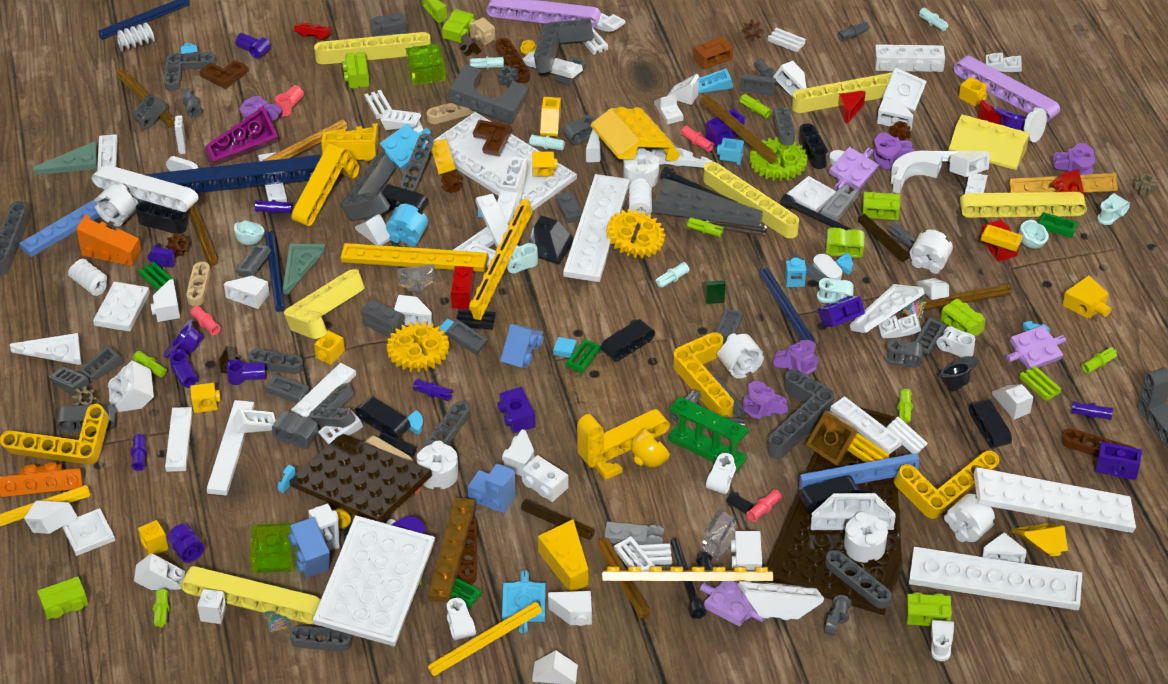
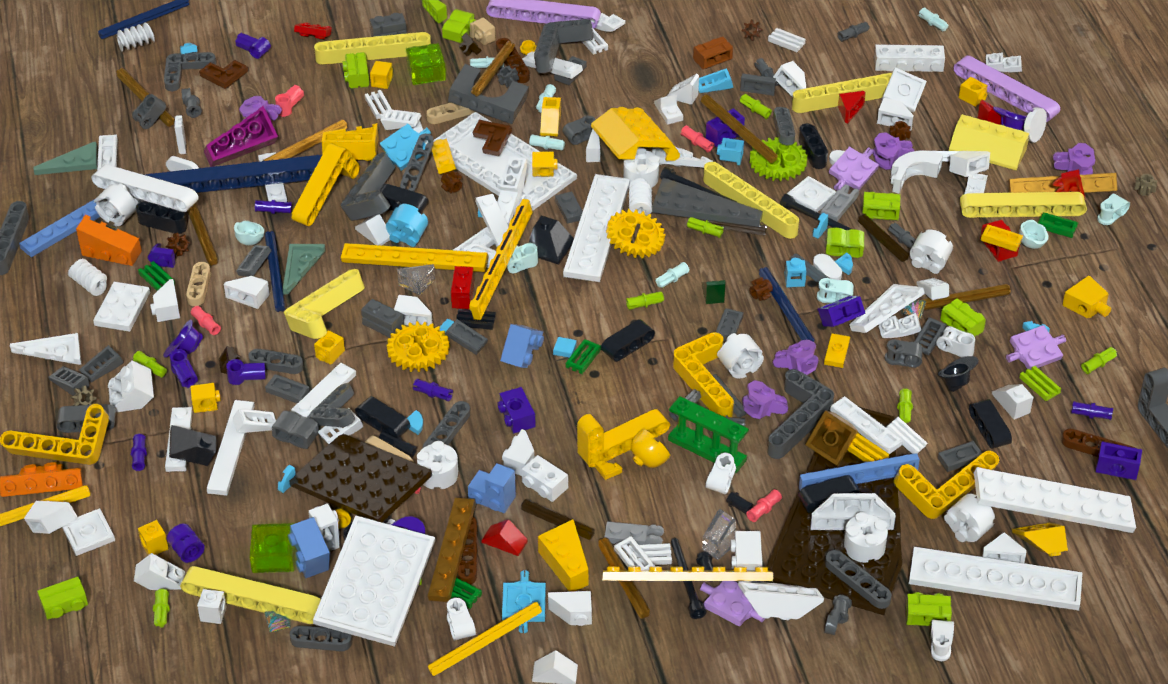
(191, 445): none -> black slope
(381, 74): none -> yellow brick
(492, 68): none -> pearl gold axle
(505, 537): none -> red slope
(548, 92): none -> light aqua axle
(644, 300): none -> lime axle
(761, 289): none -> reddish brown gear
(817, 232): none -> medium azure tile
(837, 350): none -> yellow plate
(959, 456): none -> dark grey plate

